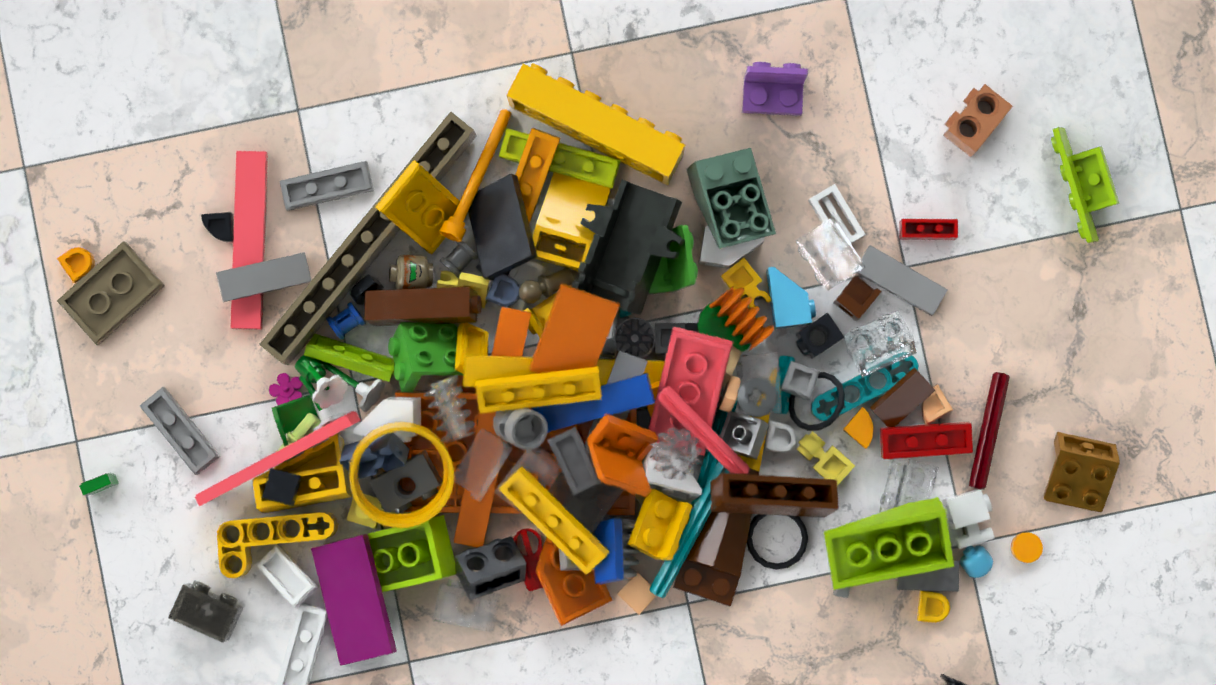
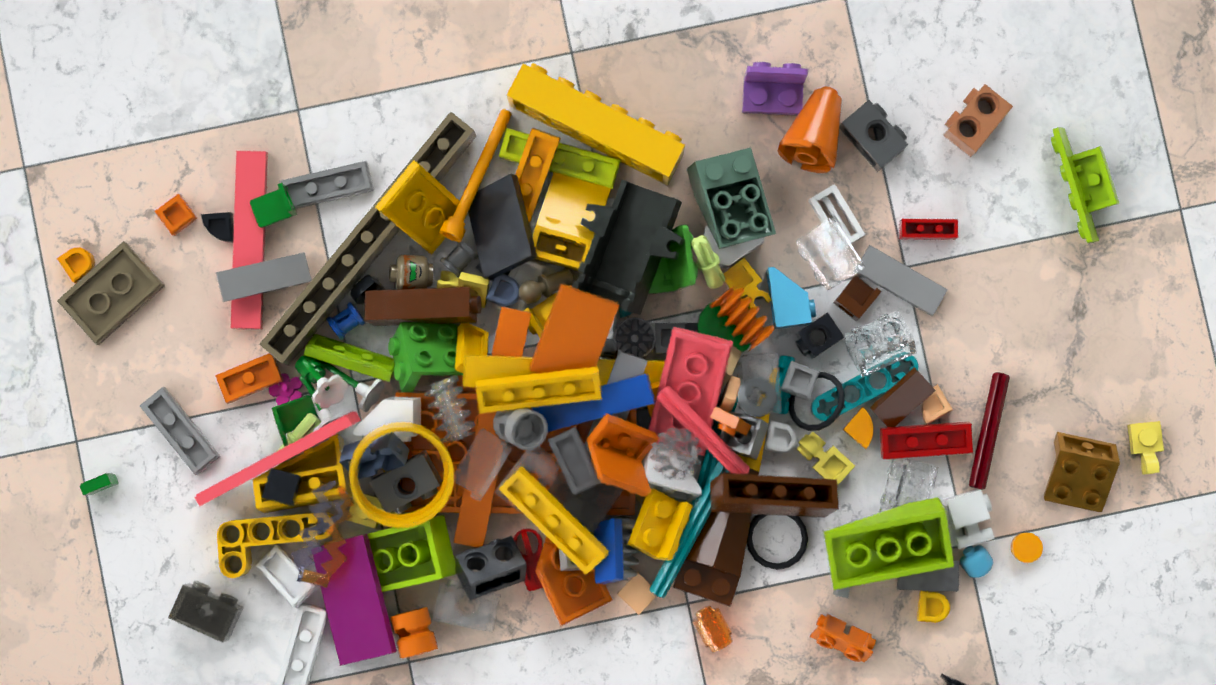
(176, 214): none -> orange tile
(249, 378): none -> orange plate
(273, 206): none -> green bracket
(325, 523): none -> piece
(413, 632): none -> orange wheel
(708, 262): none -> yellowish green axle
(712, 628): none -> clear orange brick
(730, 423): none -> orange plate
(814, 133): none -> orange cone
(855, 646): none -> orange hinge
(875, 152): none -> dark grey brick
(1146, 440): none -> light yellow plate

